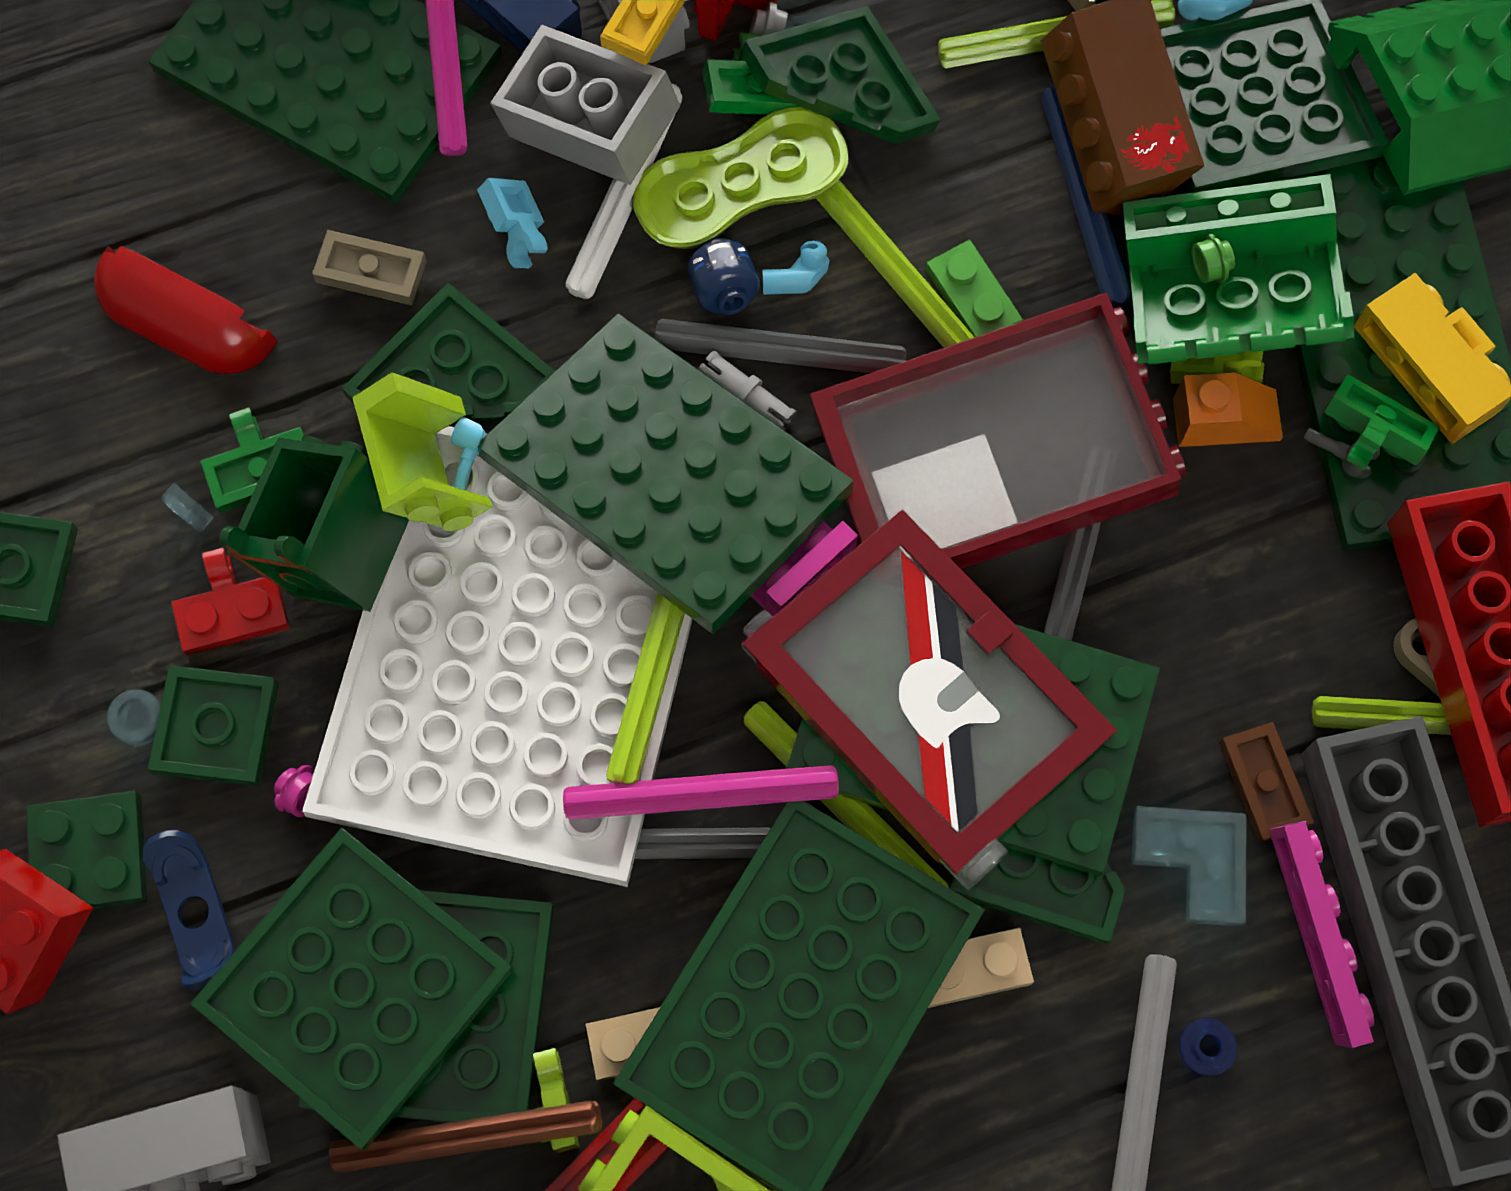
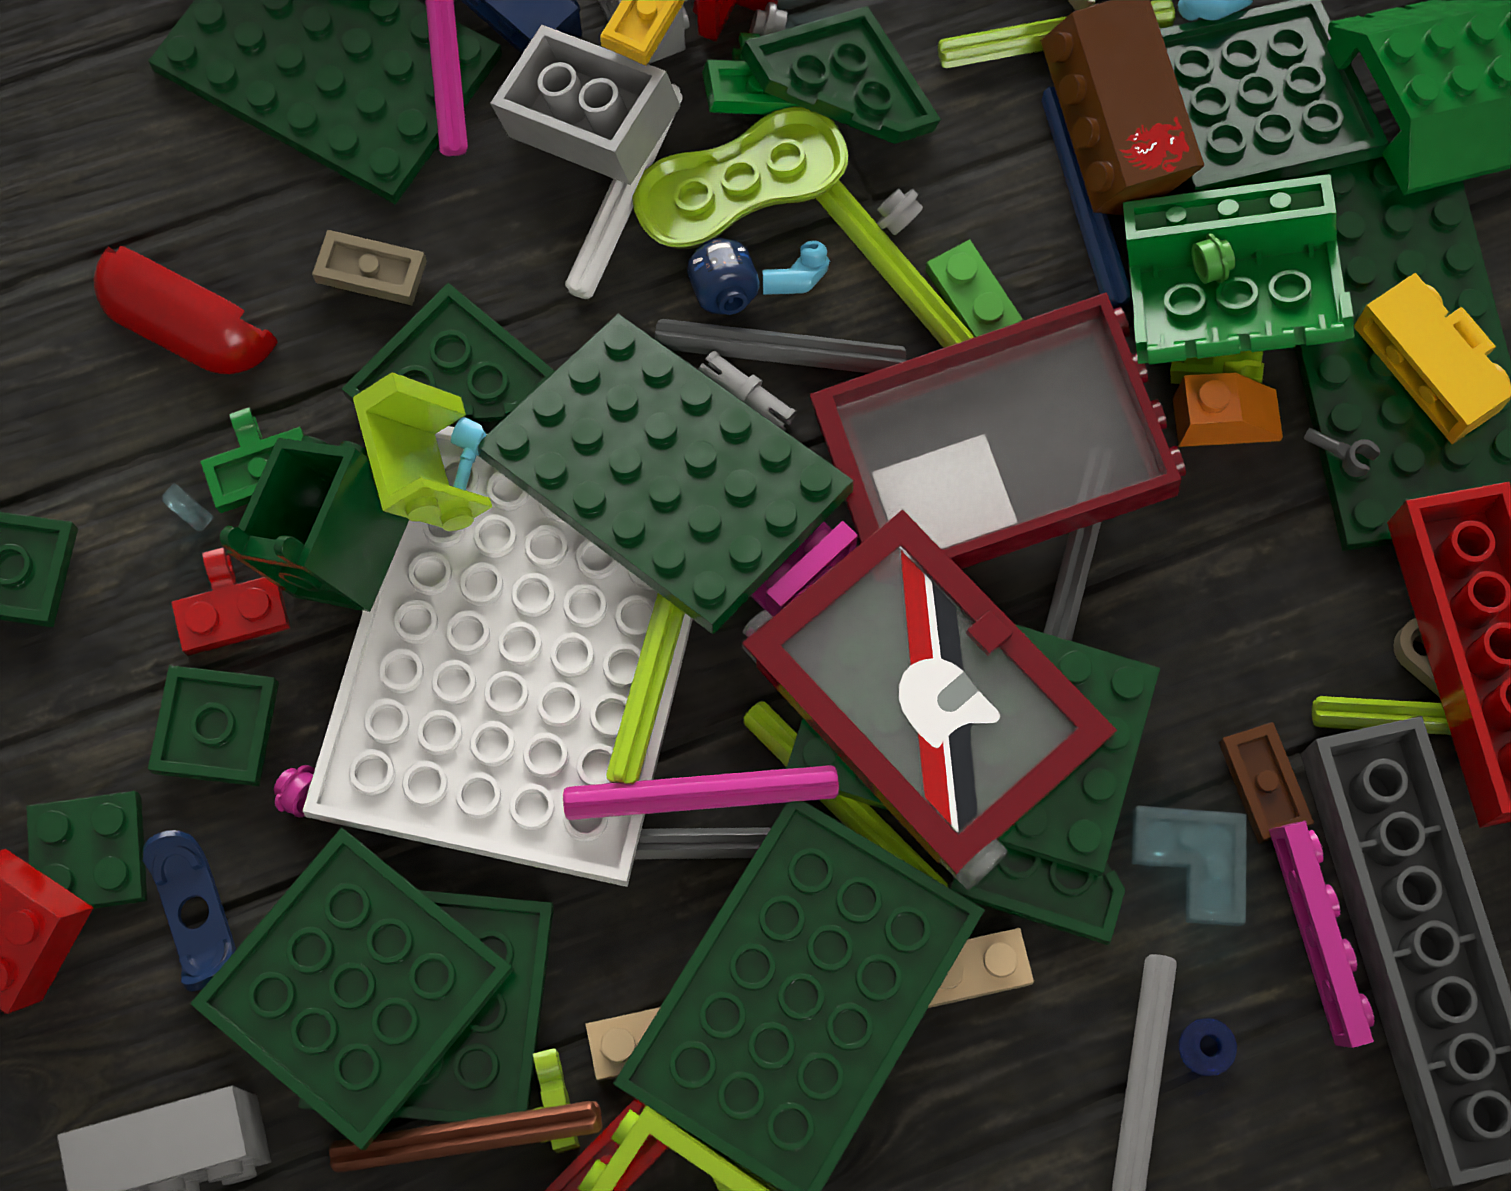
(134, 717): clear light blue tile -> none
(515, 212): medium azure plate -> none
(898, 210): none -> light grey plate
(1379, 423): green plate -> none

